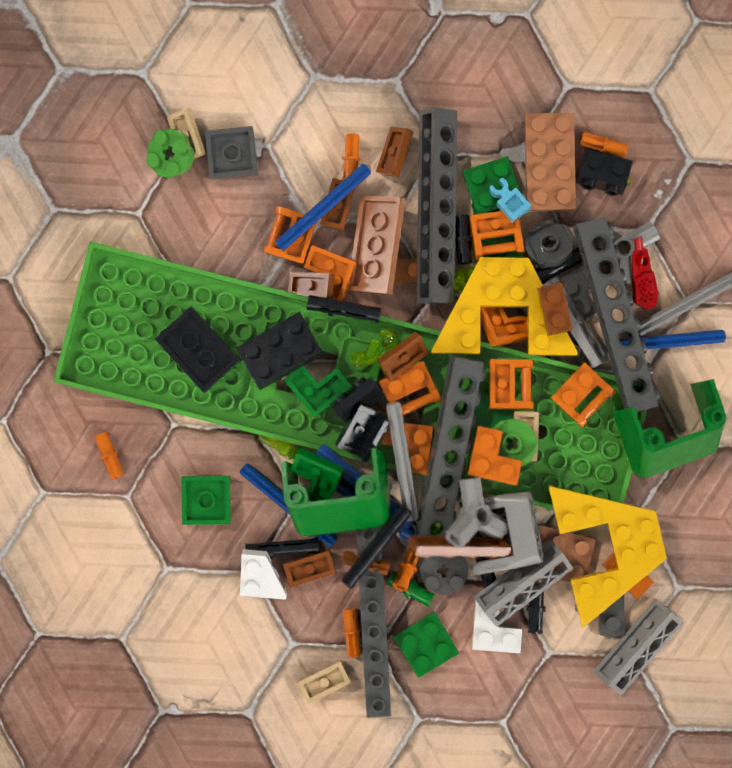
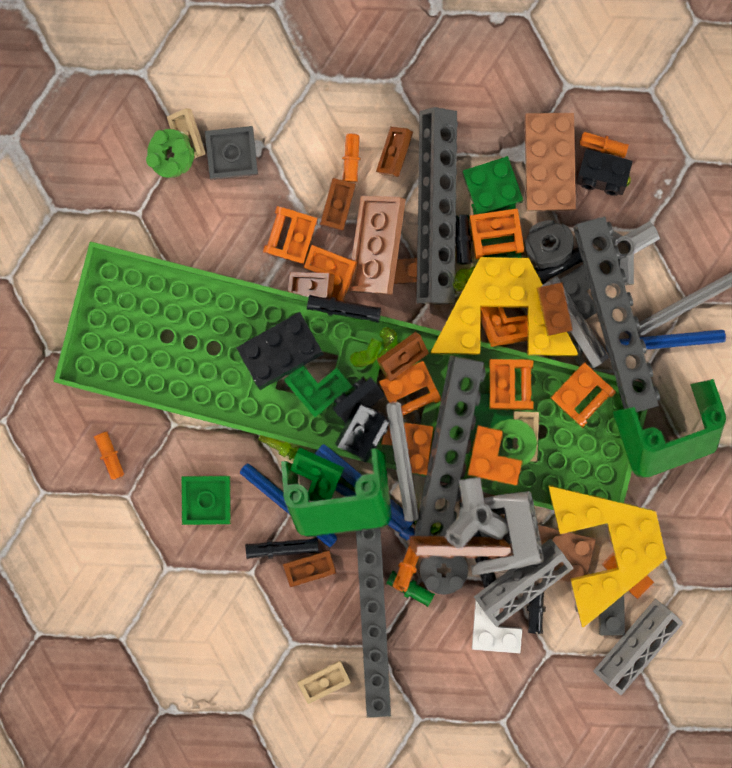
(197, 349): black plate -> none
(259, 576): white wing -> none
(323, 207): blue axle -> none
(352, 632): orange axle -> none
(376, 546): black axle -> none
(380, 566): dark orange axle -> none
(426, 644): green plate -> none
(511, 203): medium azure plate -> none
(643, 278): red piece -> none

